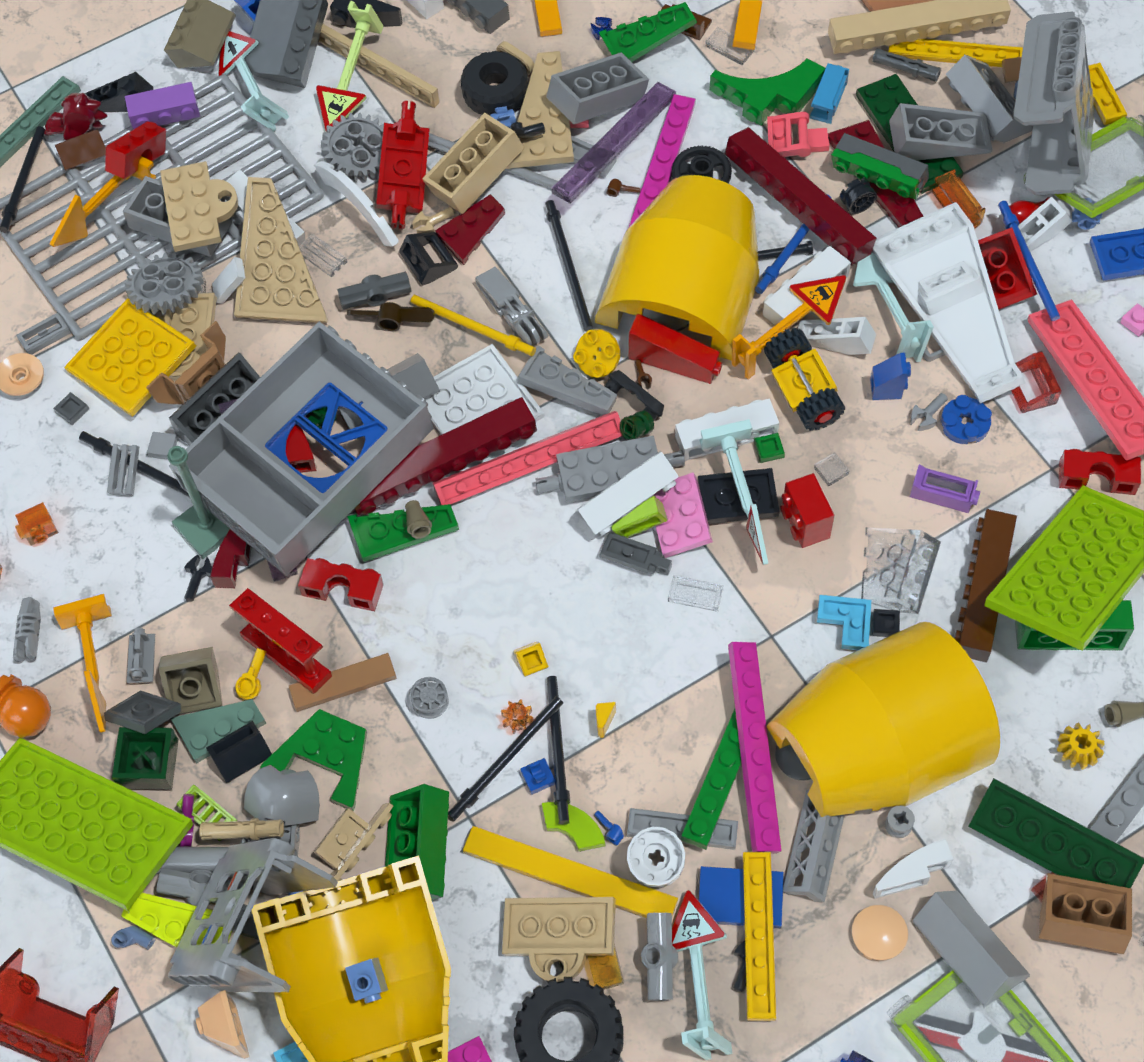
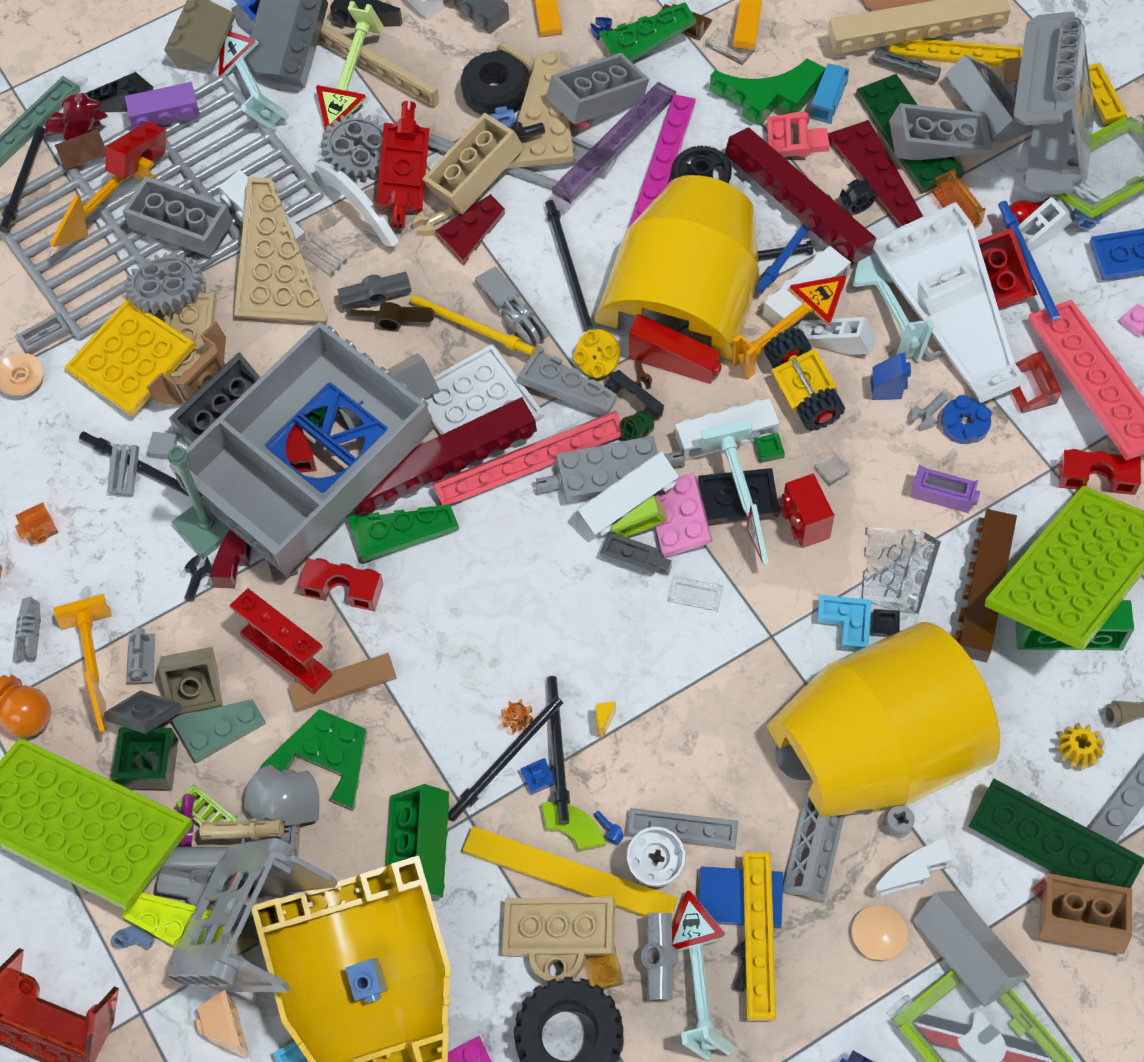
(71, 408): dark grey tile -> none
(195, 205): tan plate -> none
(228, 280): white tile -> none
(239, 751): black brick -> none
(249, 685): yellow plate -> none
(348, 838): tan bracket -> none
(417, 521): dark tan cone -> none
(420, 261): black tile -> none
(429, 698): light grey wheel -> none
(531, 658): yellow slope -> none
(616, 186): reddish brown hand -> none
(715, 789): green plate -> none
(754, 747): dark pink plate -> none
(880, 166): piece -> none

